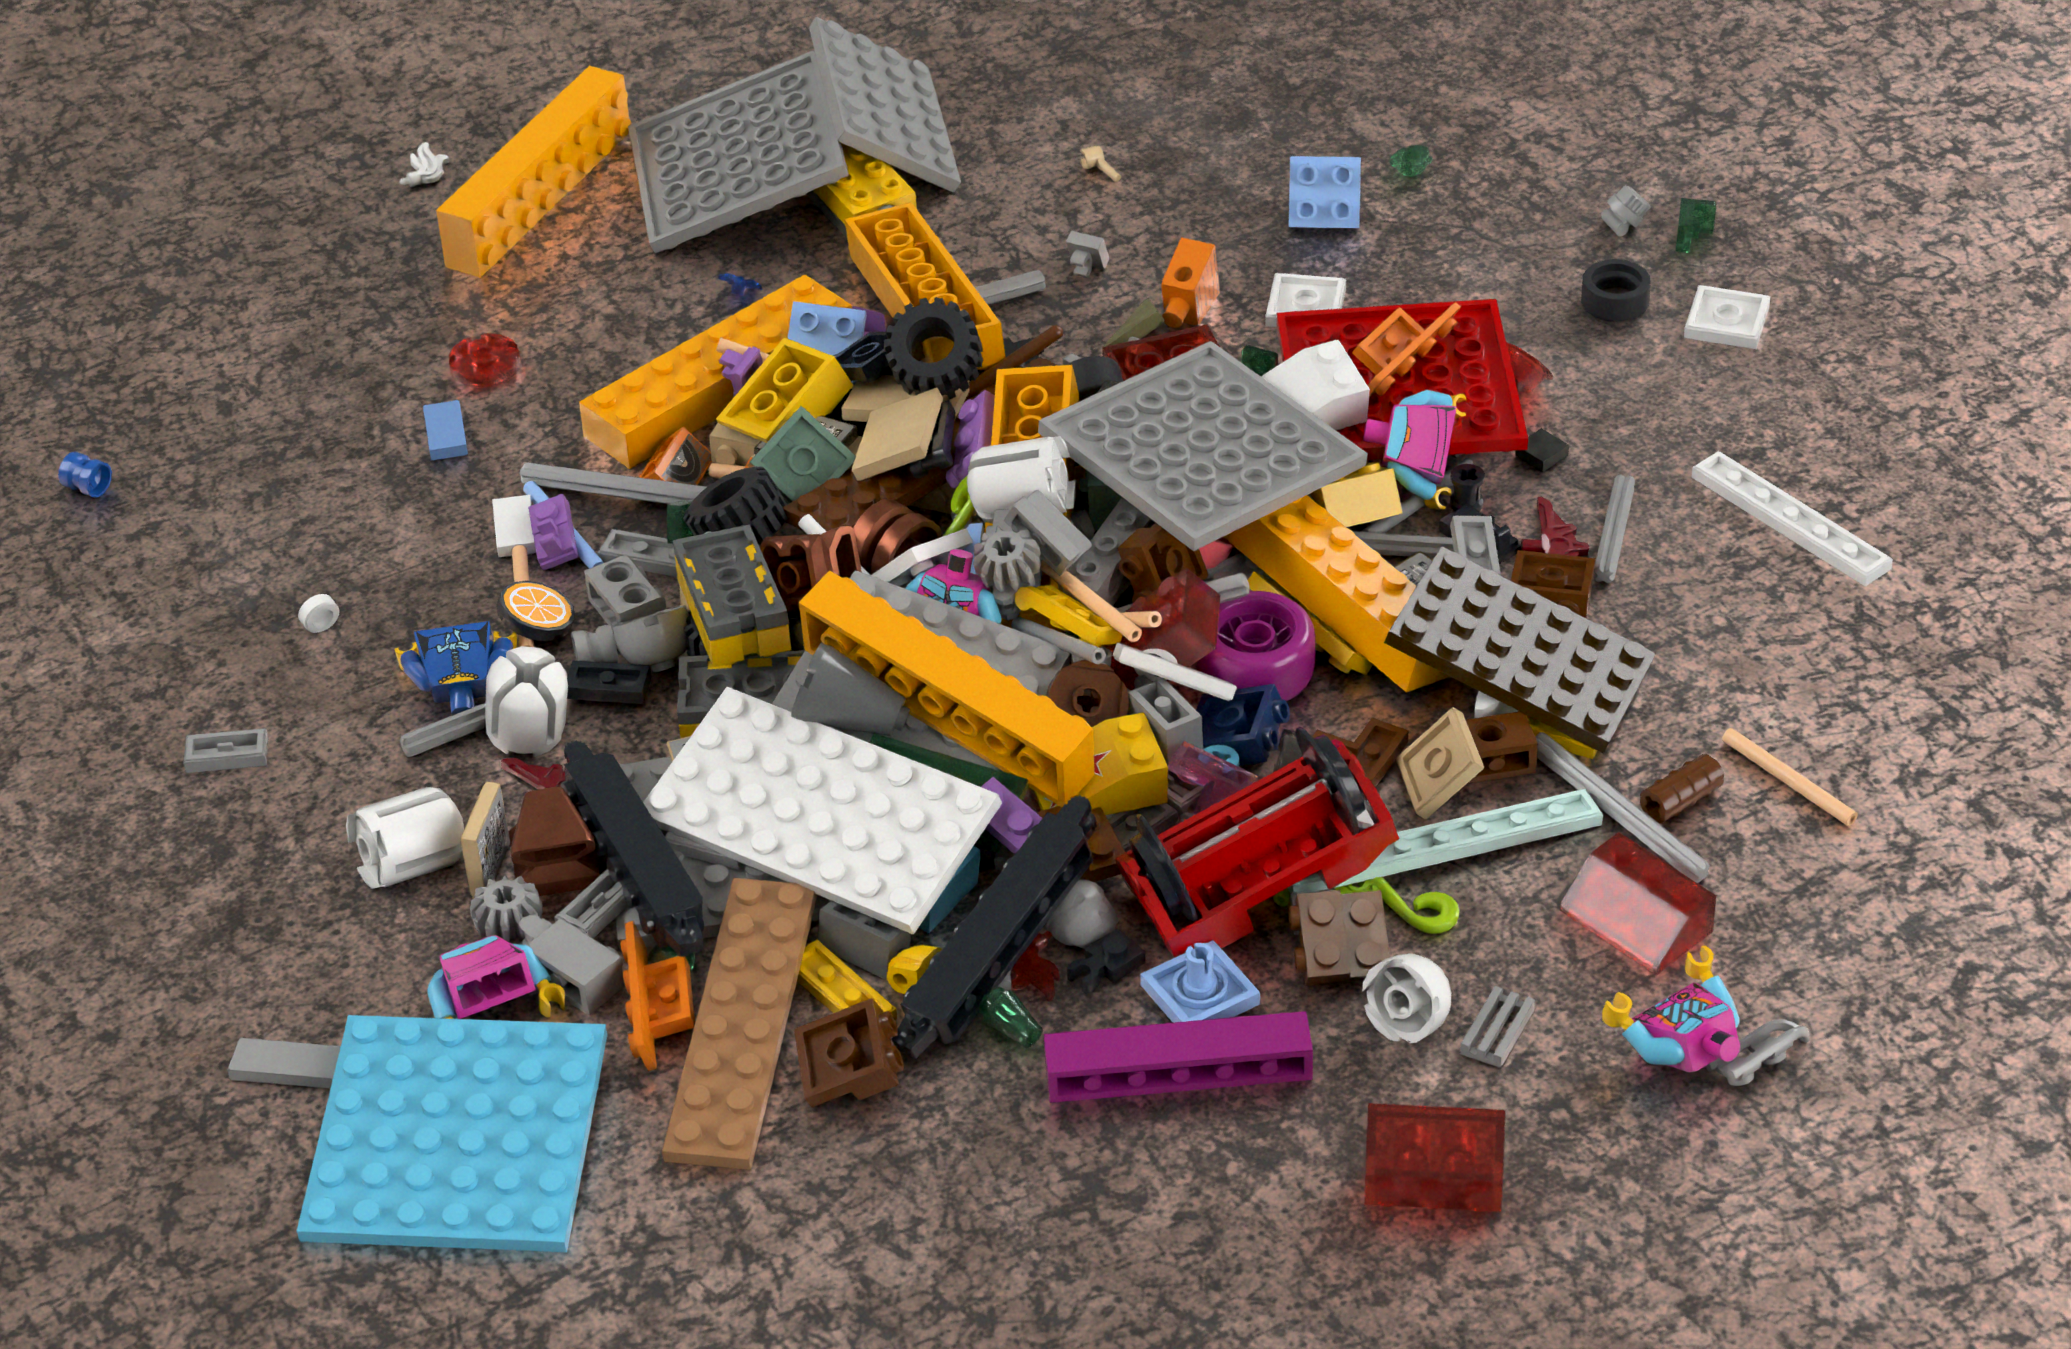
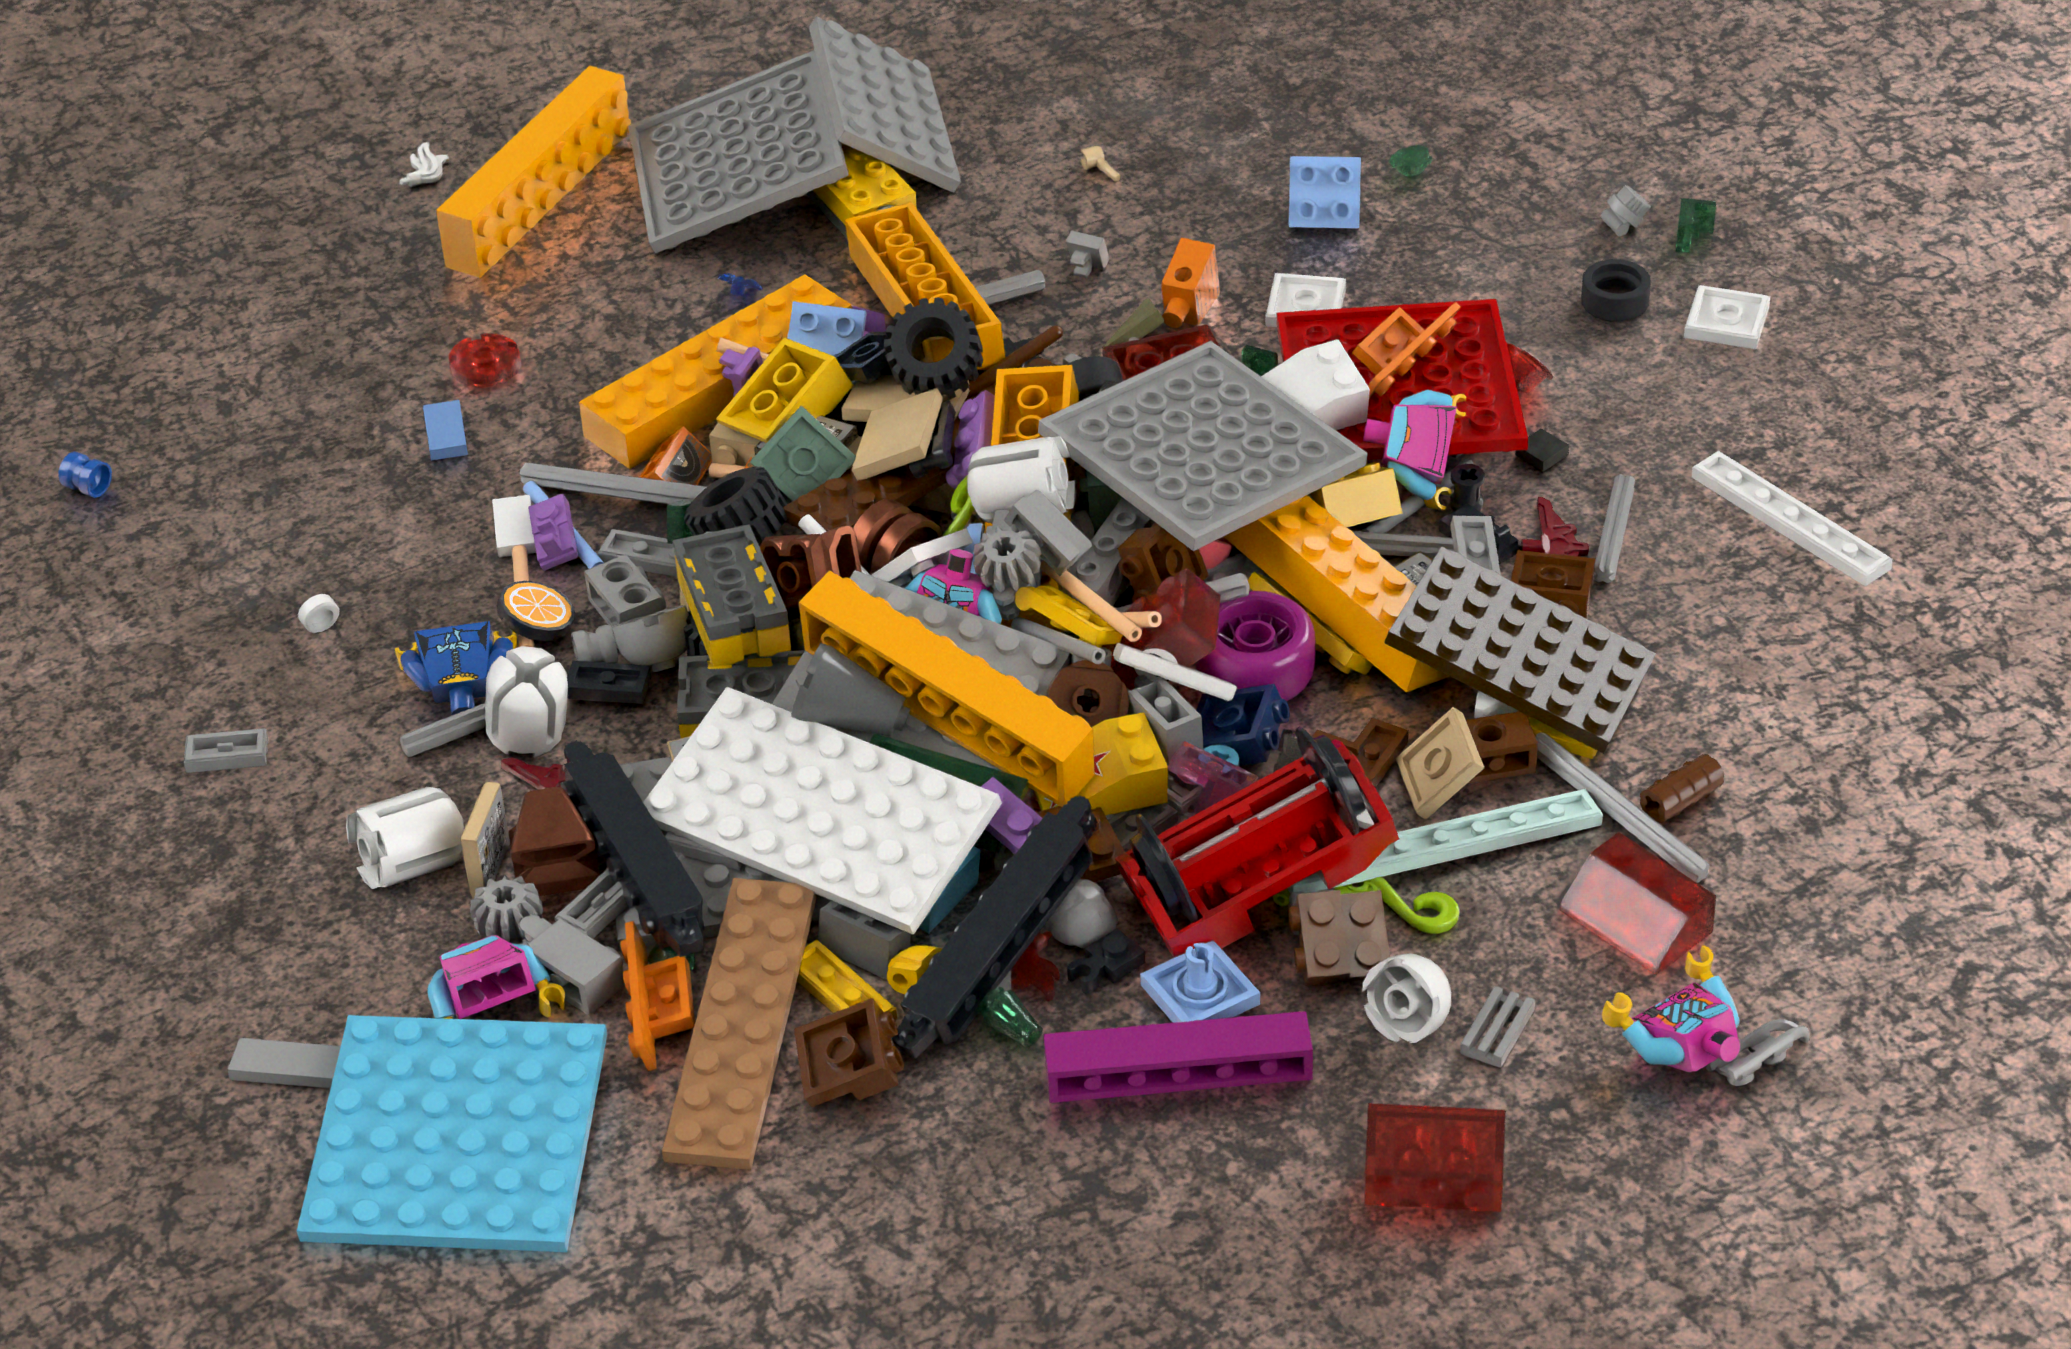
(1790, 777): light nougat piece -> none

